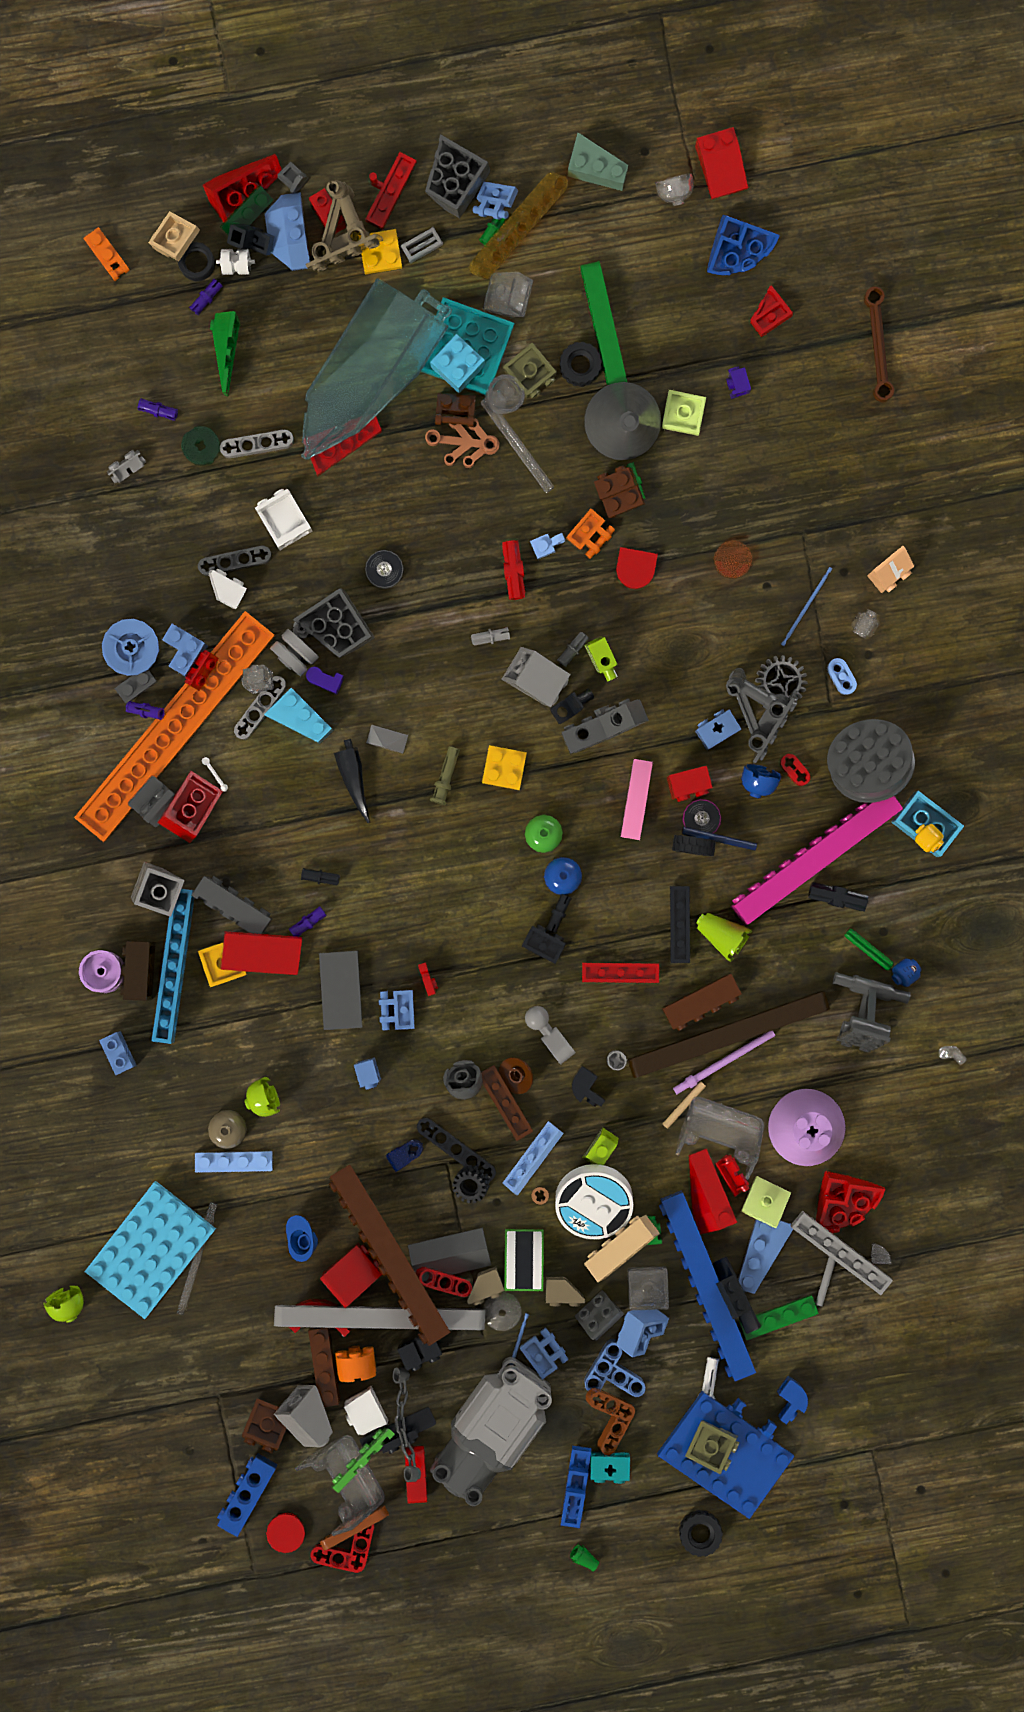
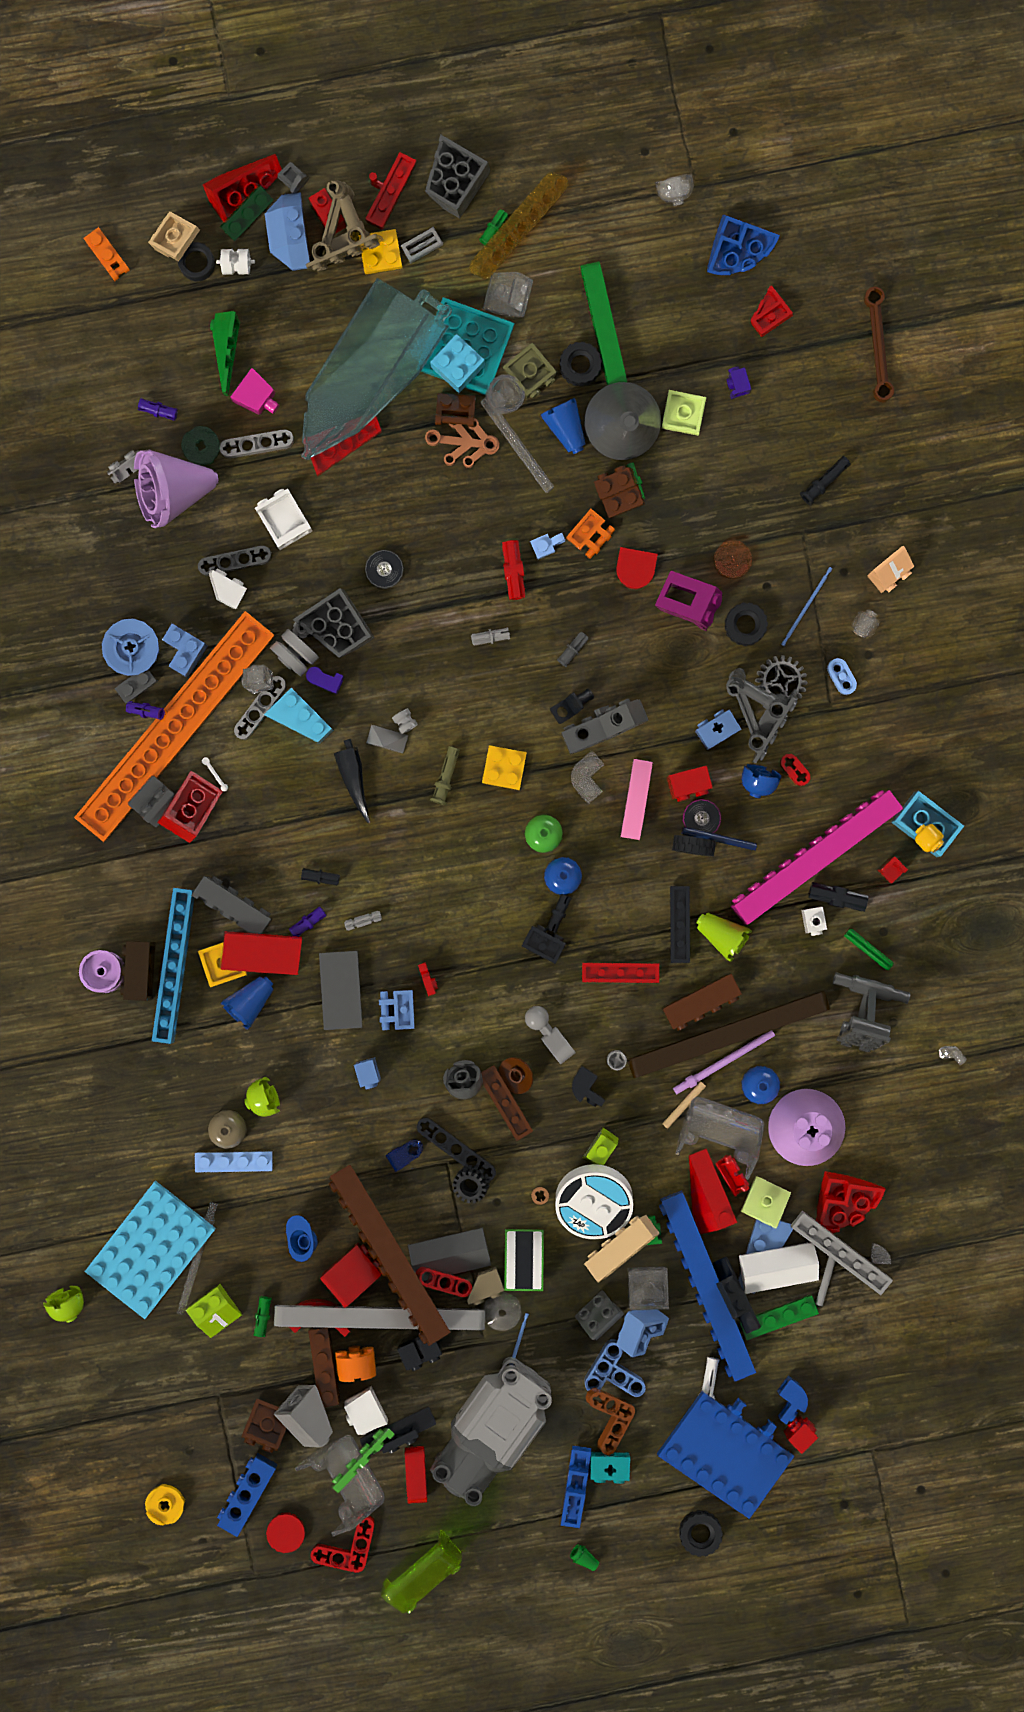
(118, 1053): medium blue brick -> none
(153, 1505): none -> yellow plate
(157, 889): light grey slope -> none
(169, 485): none -> lavender cone
(205, 297): dark purple pin -> none
(206, 663): red hinge -> none
(213, 1311): none -> lime slope
(248, 1001): none -> blue cone
(250, 237): black brick -> none
(255, 394): none -> dark pink torso
(262, 1316): none -> green pin
(363, 920): none -> light grey axle
(376, 1516): dark orange beam -> none
(405, 721): none -> light grey wheel
(411, 1473): dark grey piece -> none
(423, 1575): none -> clear neon green windscreen
(497, 195): medium blue plate -> none
(532, 1158): light blue plate -> none
(536, 676): light grey slope -> none
(539, 1357): medium blue plate -> none
(561, 1290): dark tan slope -> none
(566, 425): none -> blue cone
(581, 777): none -> clear plate
(596, 165): sand green wedge -> none
(597, 650): lime torso -> none
(704, 605): none -> magenta brick
(712, 1447): olive plate -> none
(721, 163): red slope -> none
(760, 624): none -> black tyre
(760, 1085): none -> blue cylinder
(779, 1267): none -> white slope
(801, 1433): none -> red brick
(814, 920): none -> white brick
(819, 486): none -> black pin
(871, 760): dark grey wheel -> none
(892, 869): none -> red panel
(906, 972): blue head -> none

